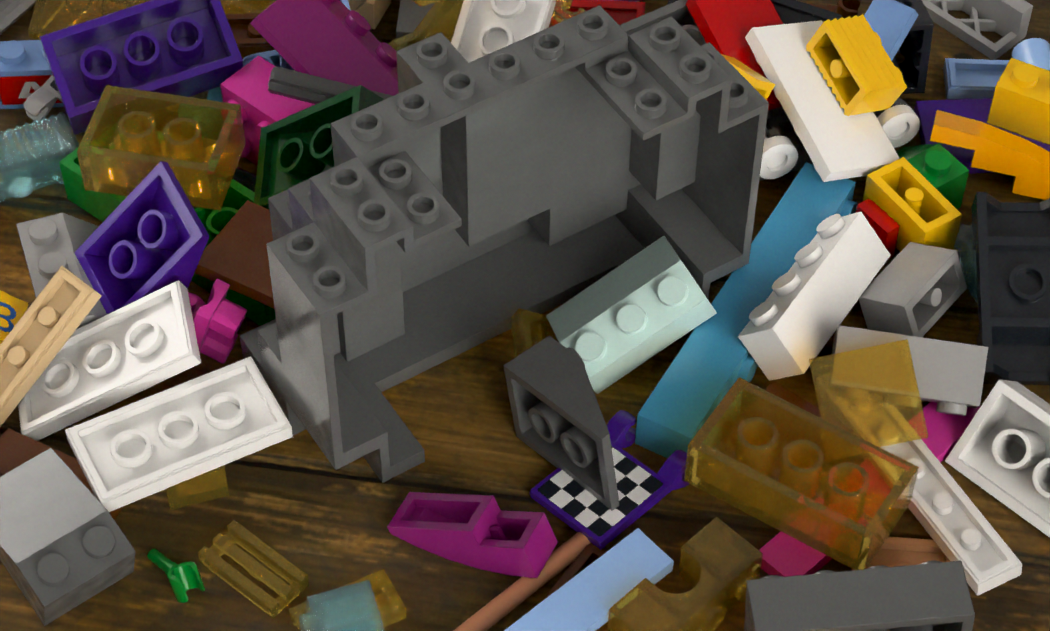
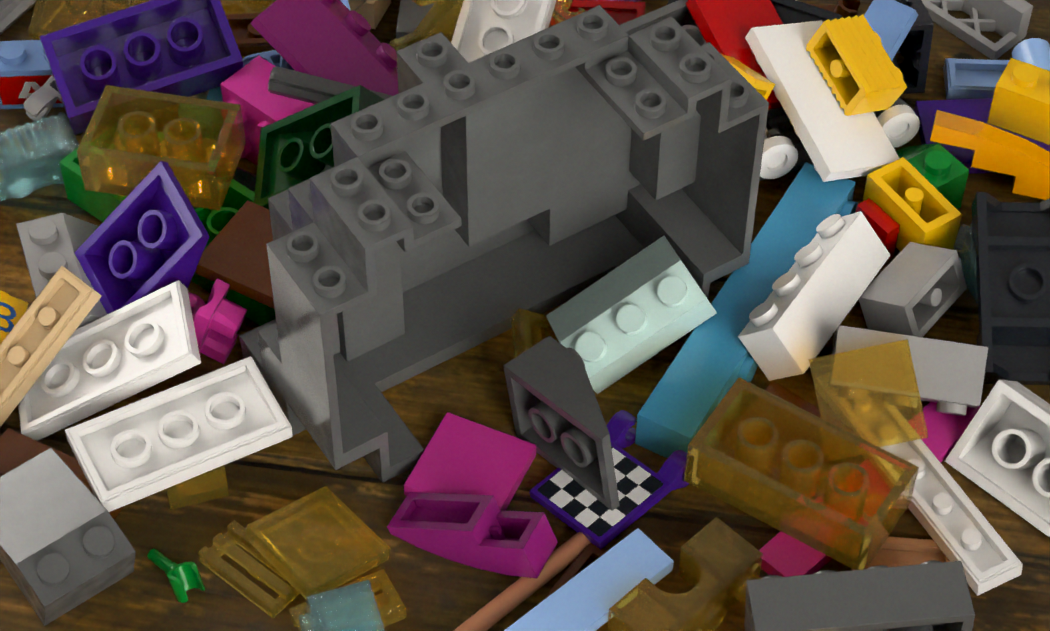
(317, 543): none -> clear yellow tile
(471, 461): none -> dark pink tile

